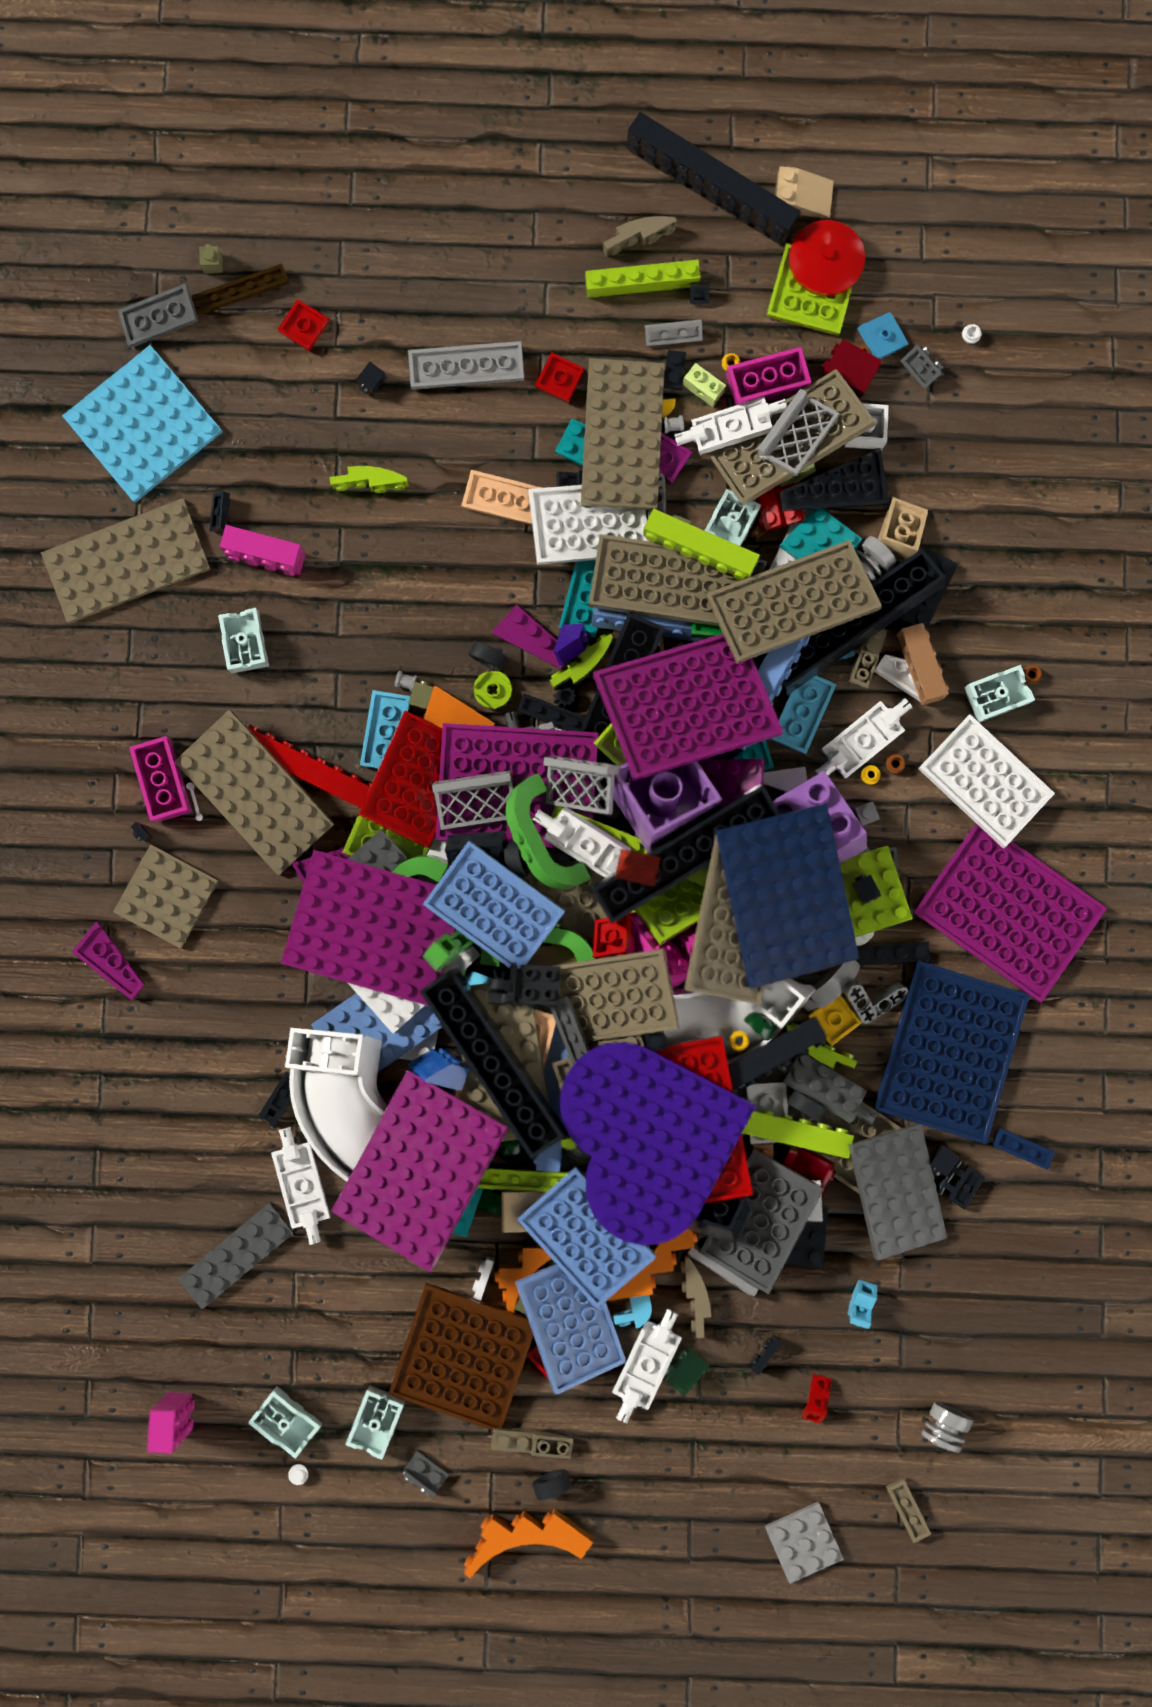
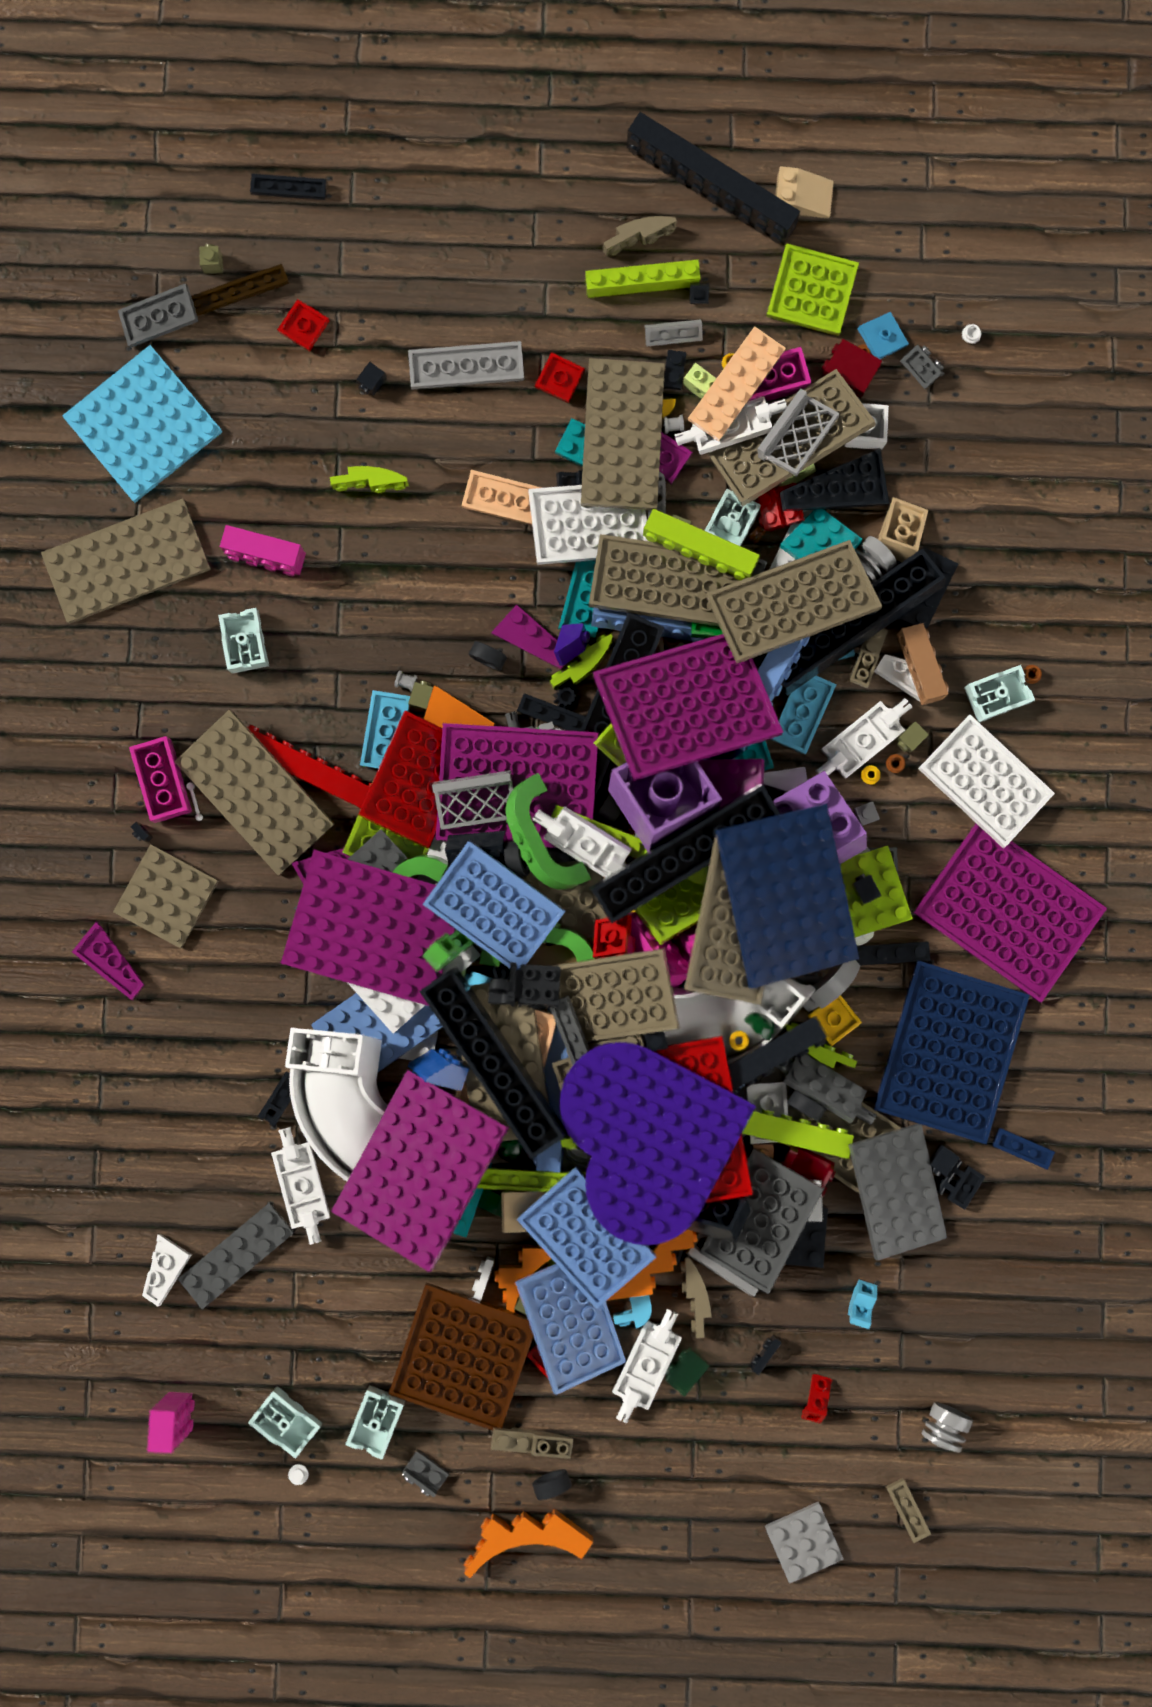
(165, 1269): none -> white wing
(219, 511): black plate -> none
(288, 186): none -> black plate
(492, 679): lime plate -> none
(585, 768): light grey fence -> none
(637, 867): clear red plate -> none
(736, 383): none -> light nougat plate
(826, 258): red dish -> none
(872, 1005): dark grey beam -> none
(911, 737): none -> olive brick

